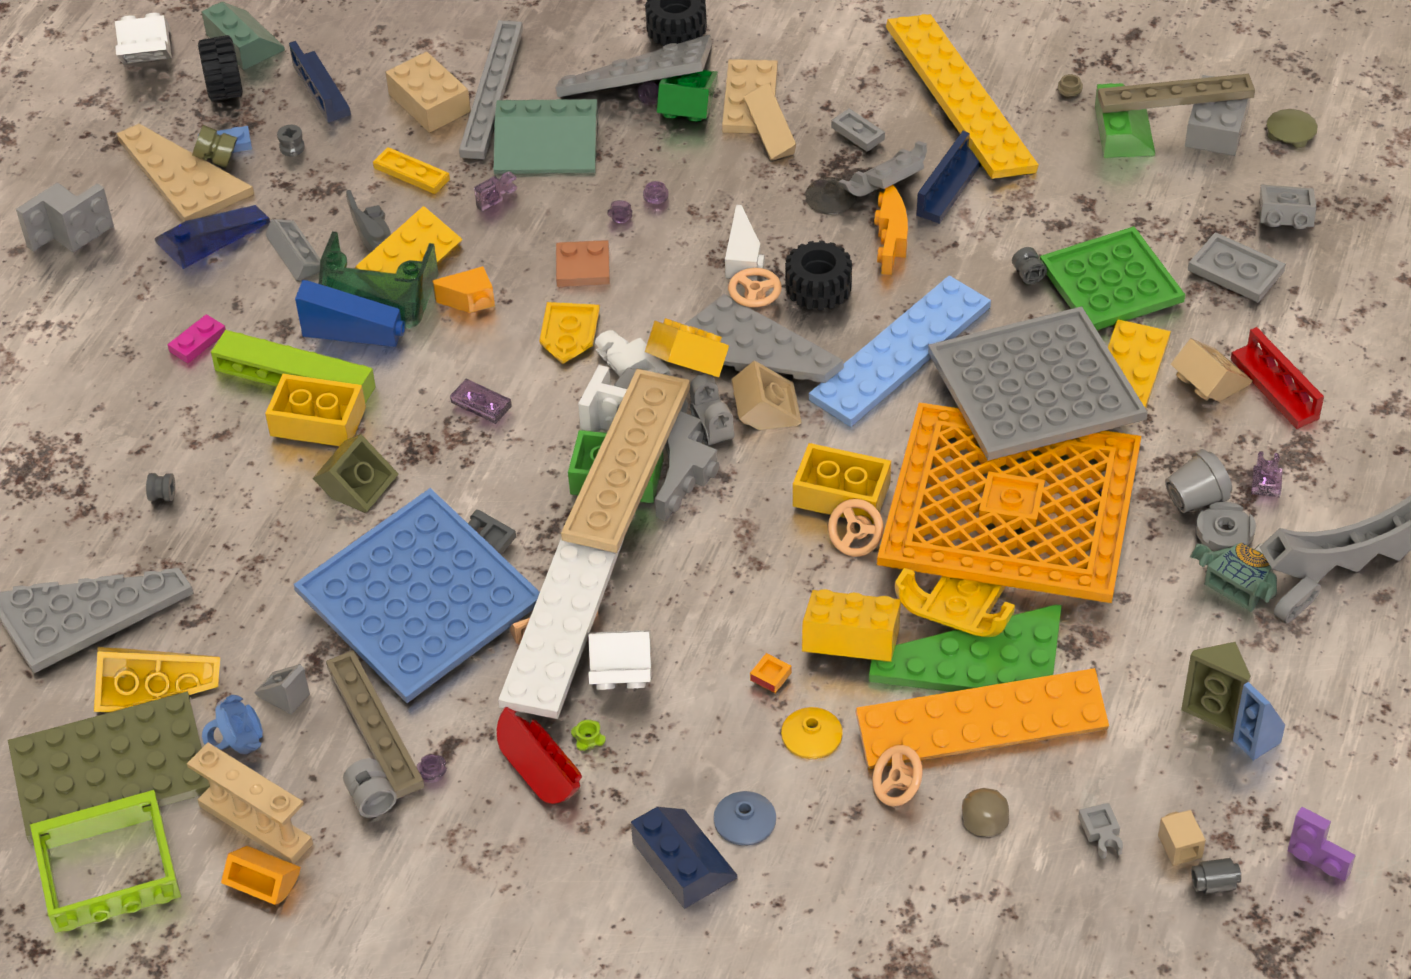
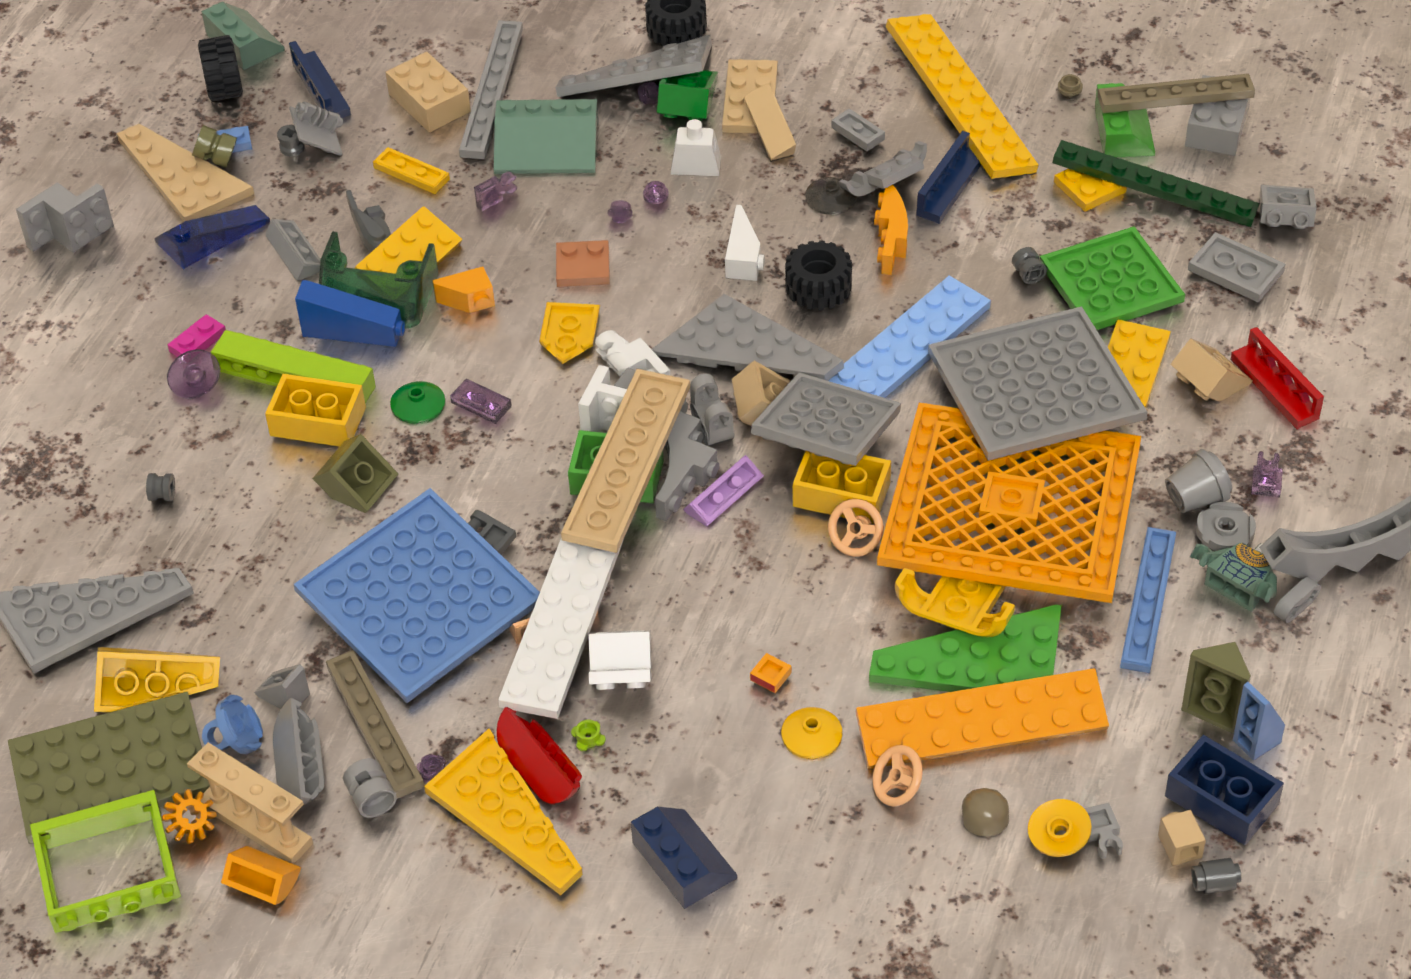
(143, 38): white bracket -> none
(182, 824): none -> light orange gear
(187, 368): none -> clear purple dish
(297, 752): none -> light grey brick
(317, 127): none -> light grey hinge
(417, 402): none -> green dish
(499, 806): none -> yellow wing
(687, 346): yellow brick -> none
(696, 151): none -> white torso
(724, 491): none -> lavender slope
(748, 827): sand blue dish -> none
(755, 290): light nougat piece -> none
(826, 418): none -> light grey plate
(851, 625): yellow brick -> none
(1058, 816): none -> yellow dish
(1086, 189): none -> yellow plate
(1148, 600): none -> medium blue tile
(1156, 183): none -> dark green plate
(1224, 789): none -> dark blue brick
(1291, 127): olive dish -> none
(1310, 845): medium lavender plate -> none

